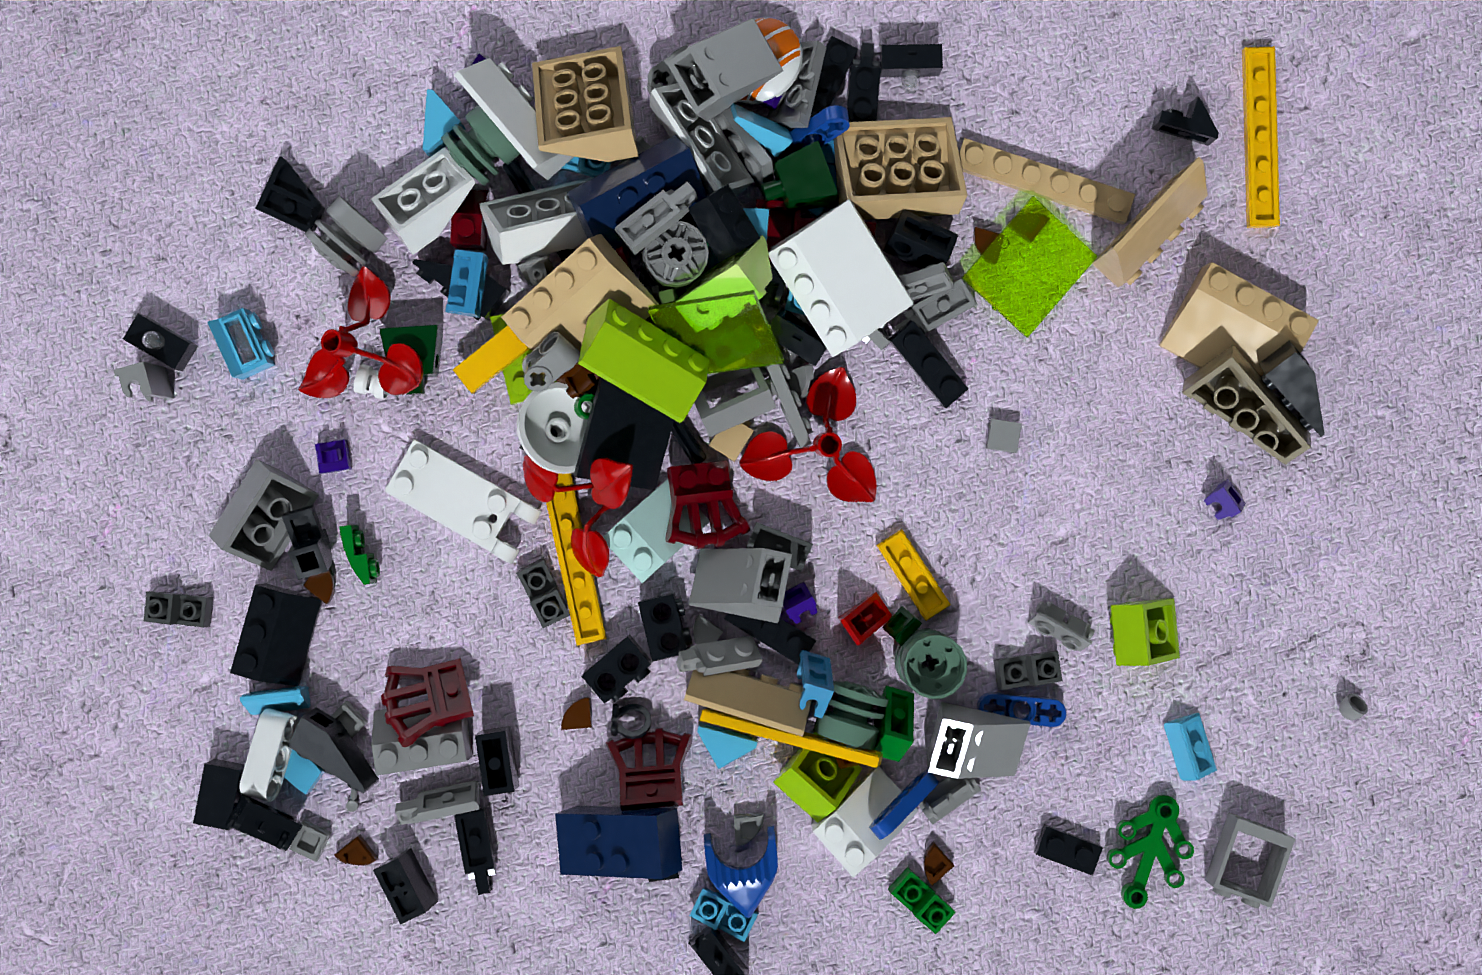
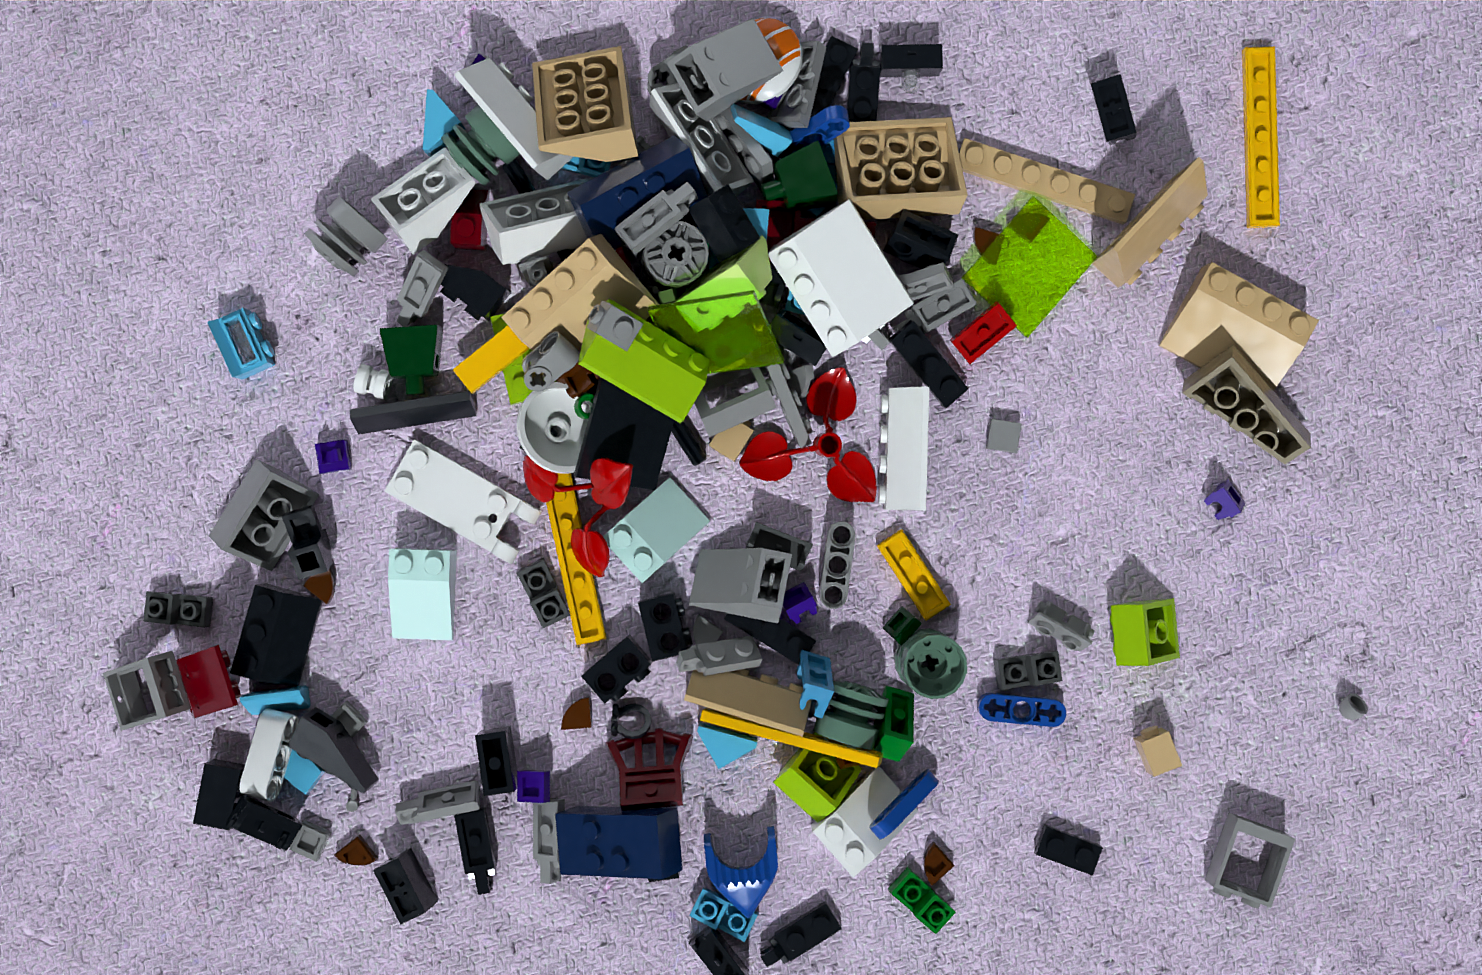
(151, 378): light grey hinge -> none
(160, 342): black piece -> none
(164, 687): none -> light grey window
(208, 681): none -> dark red slope
(289, 198): black wing -> none
(325, 372): red plant -> none
(363, 564): green slope -> none
(413, 412): none -> black tile
(420, 287): none -> light grey hinge
(422, 593): none -> light aqua slope
(433, 748): light grey slope -> none
(446, 700): dark red plate -> none
(467, 283): dark azure hinge -> none
(533, 786): none -> dark purple tile
(545, 839): none -> light grey hinge
(613, 325): none -> light grey bracket
(698, 485): dark red plate -> none
(747, 827): light grey tile -> none
(801, 935): none -> black hinge
(840, 579): none -> light grey beam
(865, 618): red slope -> none
(905, 448): none -> white slope
(948, 796): light grey hinge -> none
(975, 743): light grey slope -> none
(983, 332): none -> red plate
(1114, 109): none -> black hinge
(1151, 846): green plant -> none
(1157, 750): none -> tan brick
(1190, 747): medium azure slope -> none
(1195, 127): black slope -> none
(1297, 382): black slope -> none

